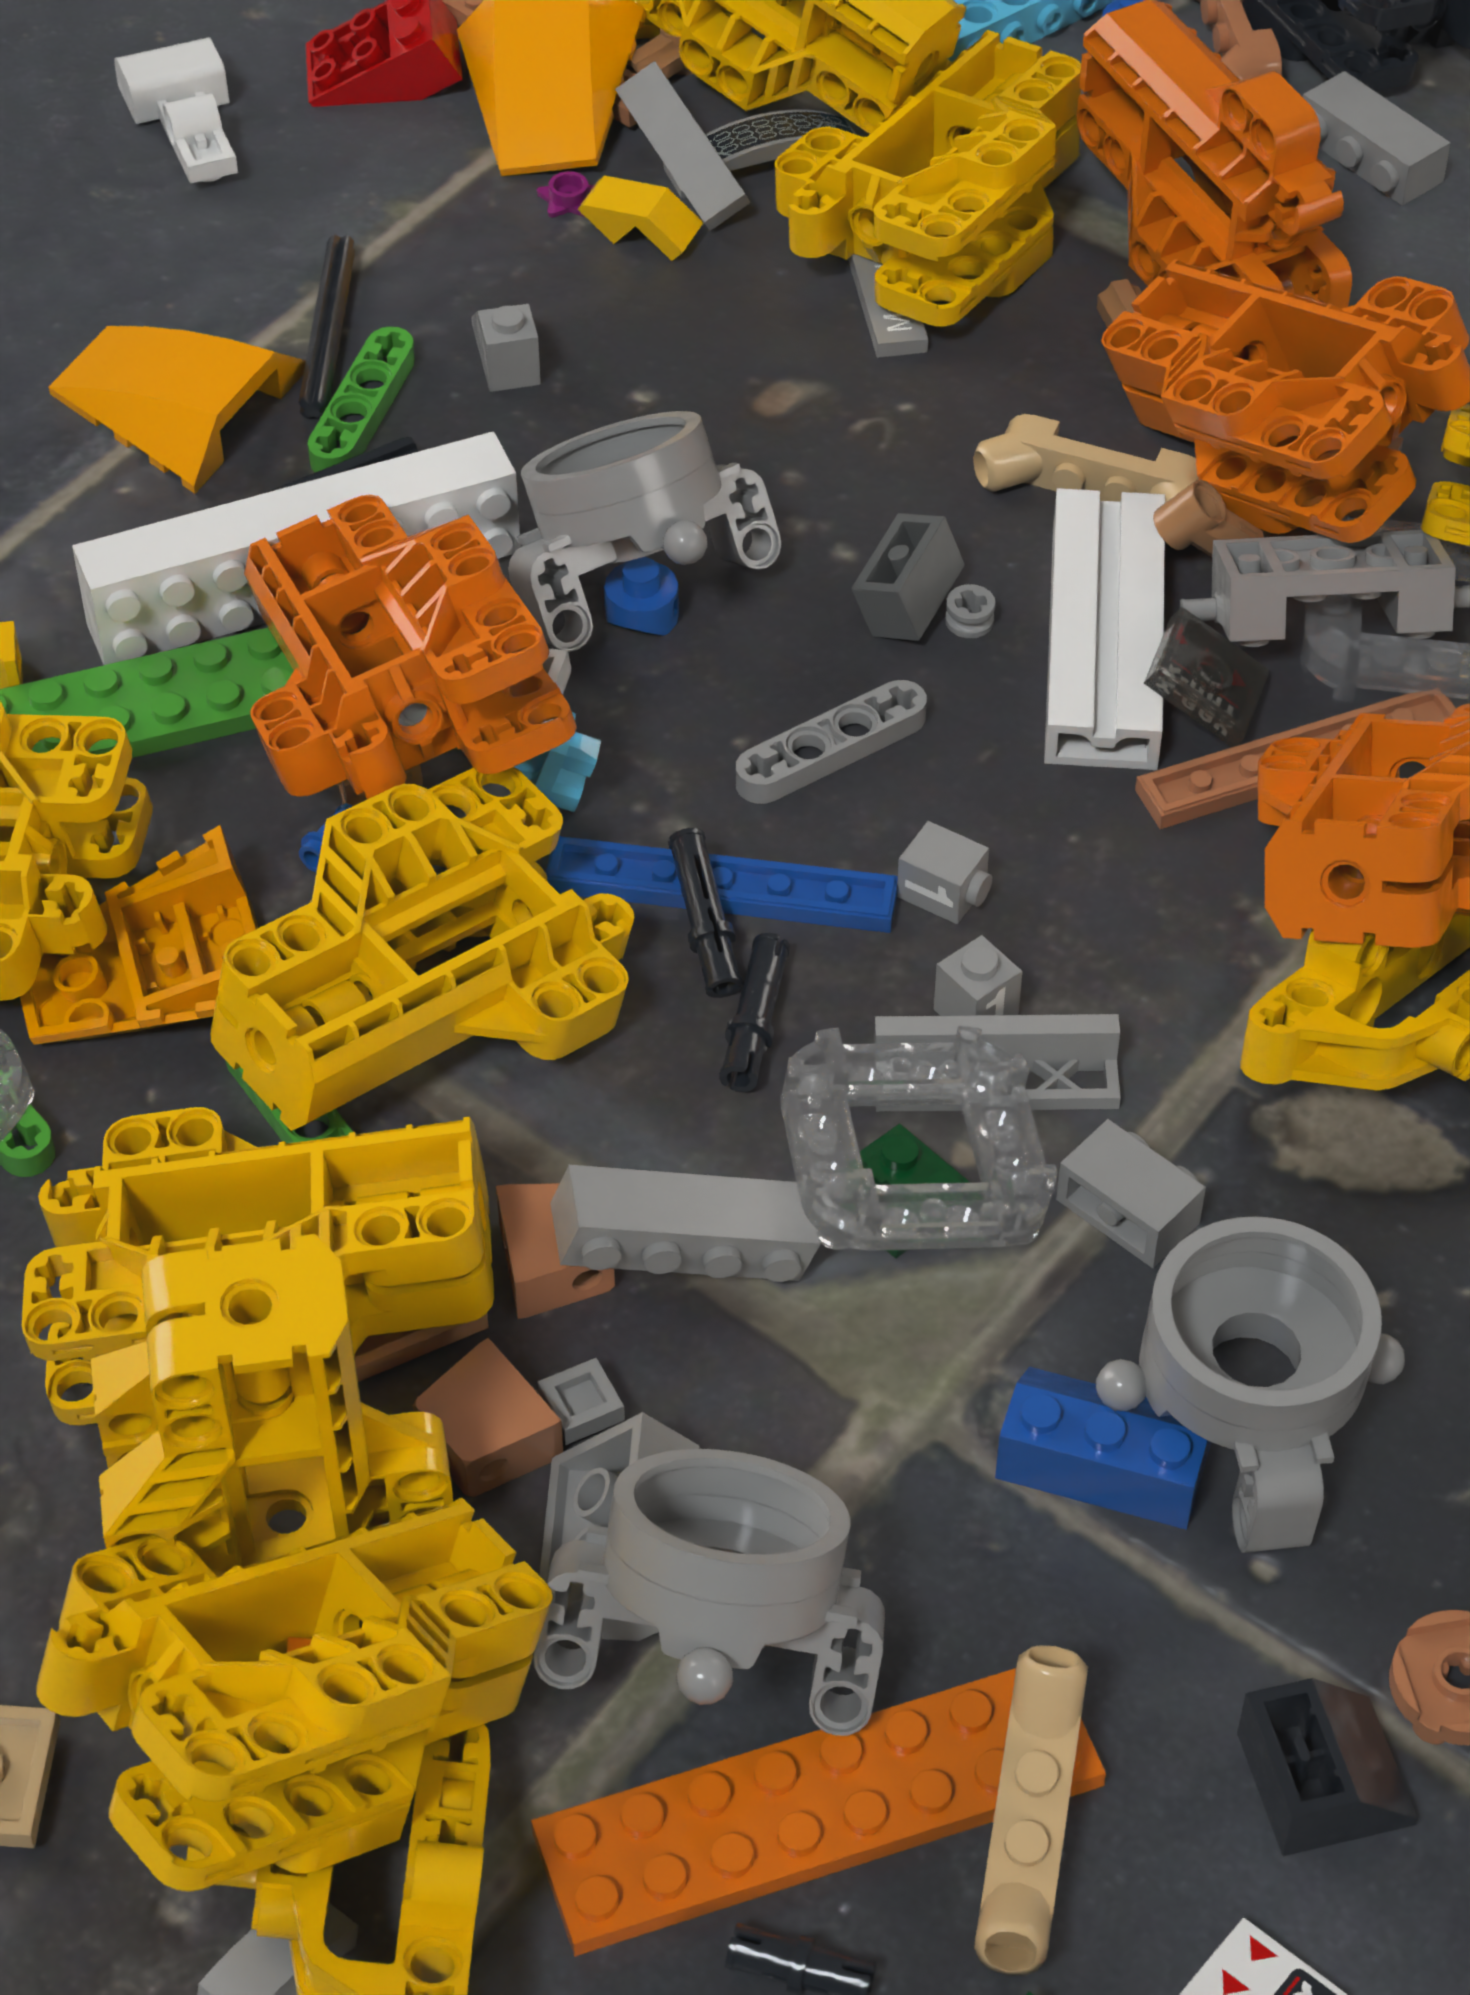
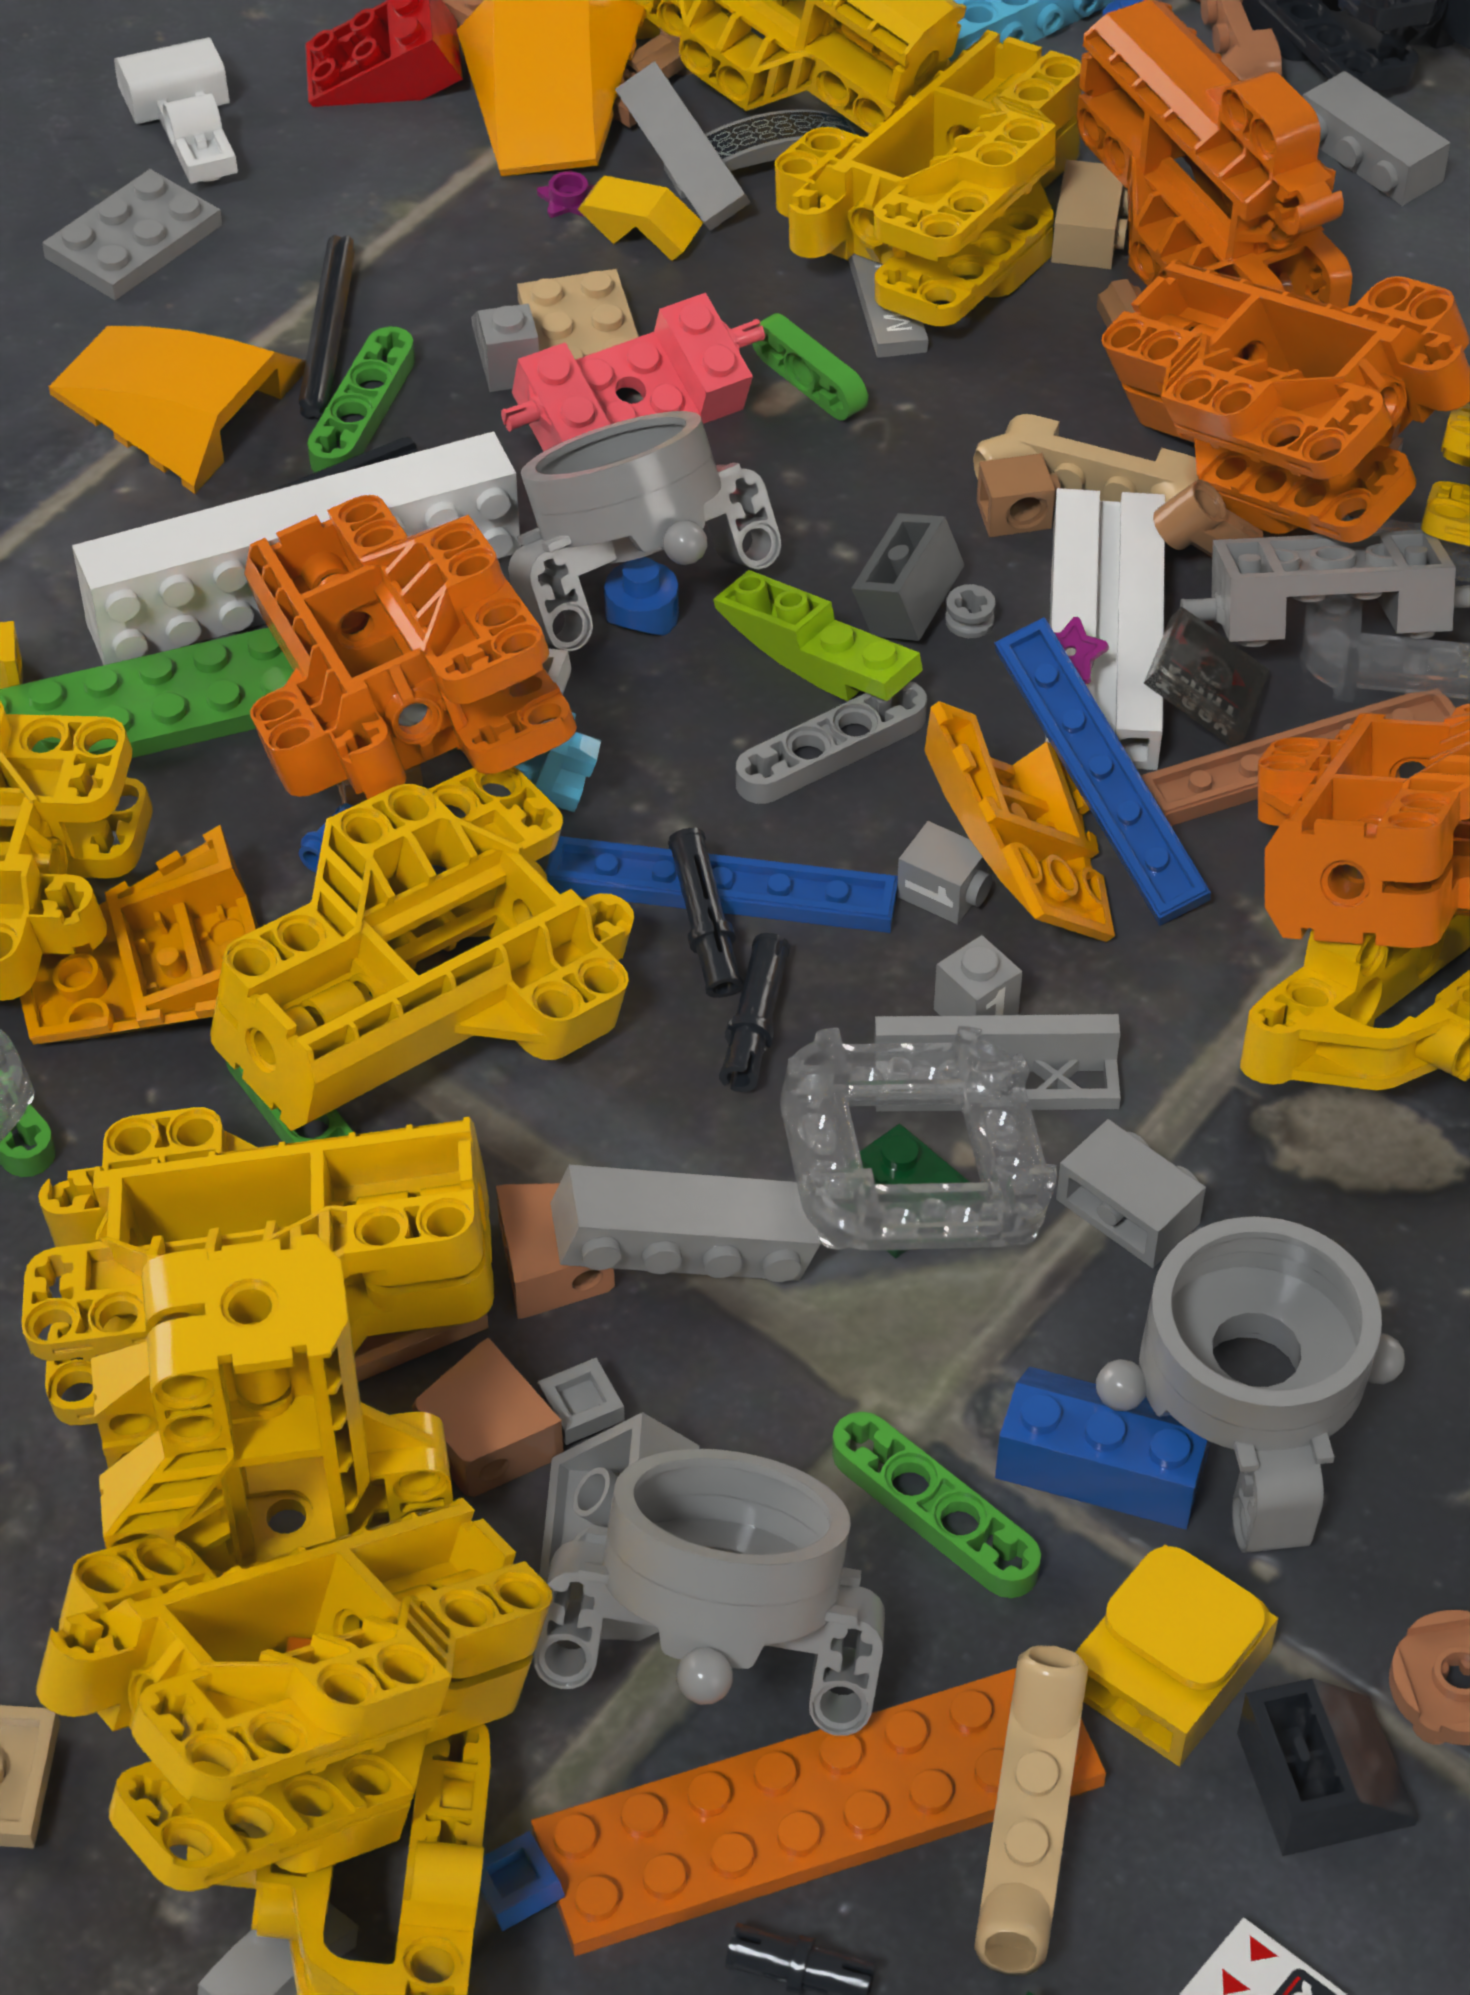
(132, 234): none -> light grey plate
(518, 1881): none -> blue plate
(580, 310): none -> tan plate
(681, 366): none -> coral brick
(808, 640): none -> lime slope
(811, 368): none -> bright green beam
(942, 1497): none -> bright green beam
(1016, 494): none -> medium nougat brick
(1022, 823): none -> light orange wedge
(1086, 647): none -> magenta plate
(1089, 216): none -> tan brick
(1102, 772): none -> blue tile
(1174, 1650): none -> yellow brick

